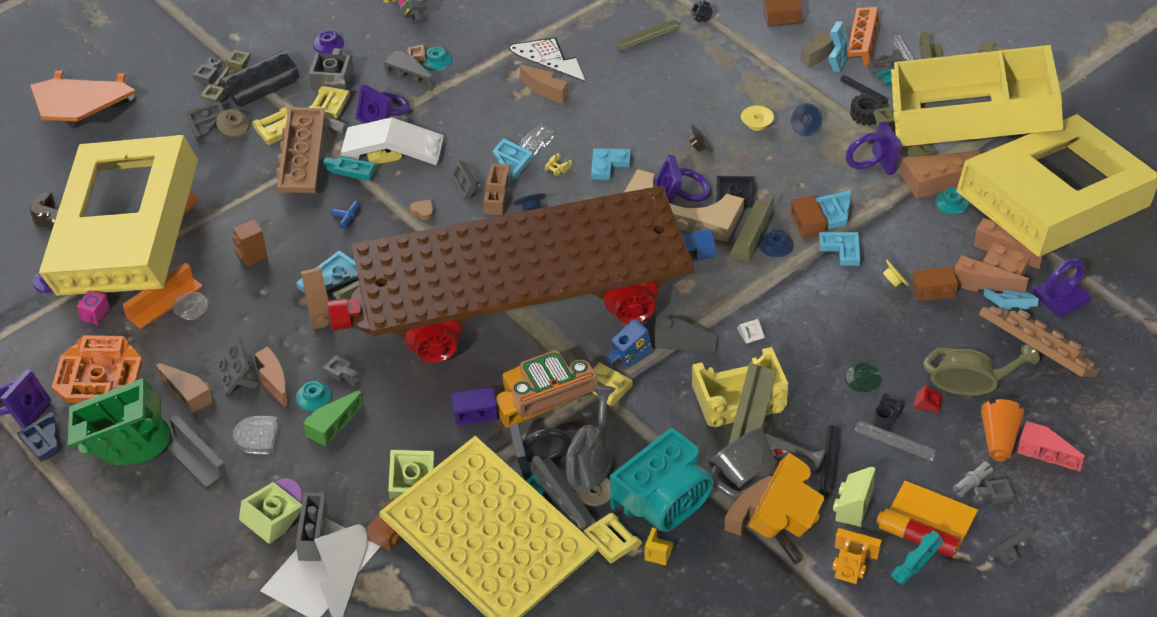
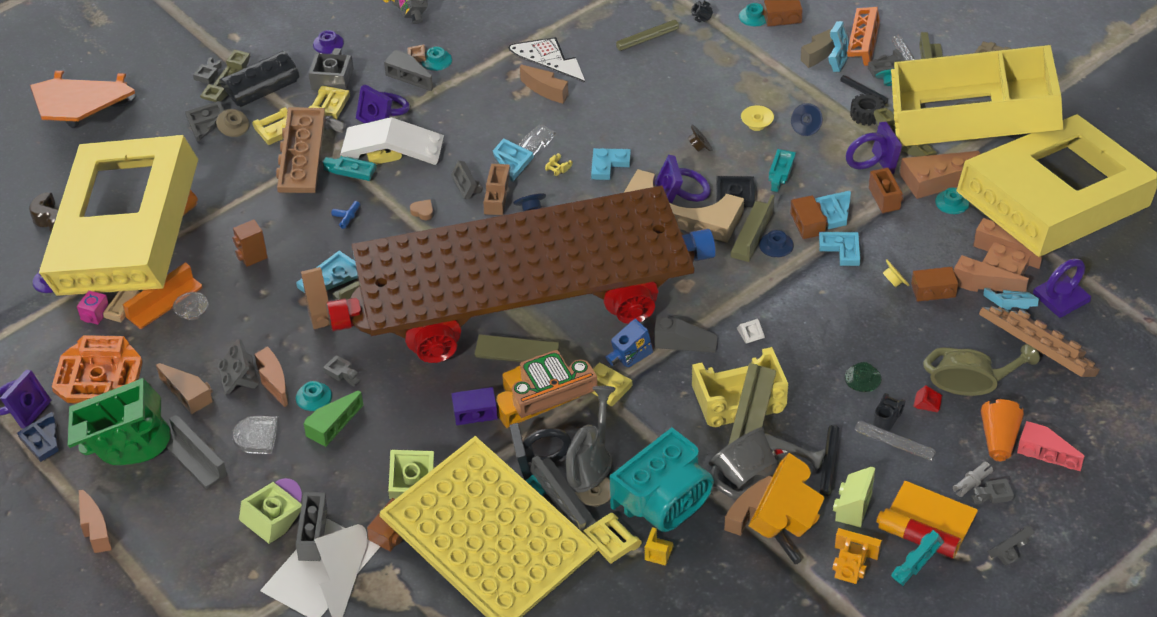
(93, 523): none -> nougat slope
(115, 309): none -> tan tile
(512, 348): none -> olive panel
(752, 15): none -> teal piece
(781, 168): none -> teal hinge
(885, 190): none -> dark orange brick

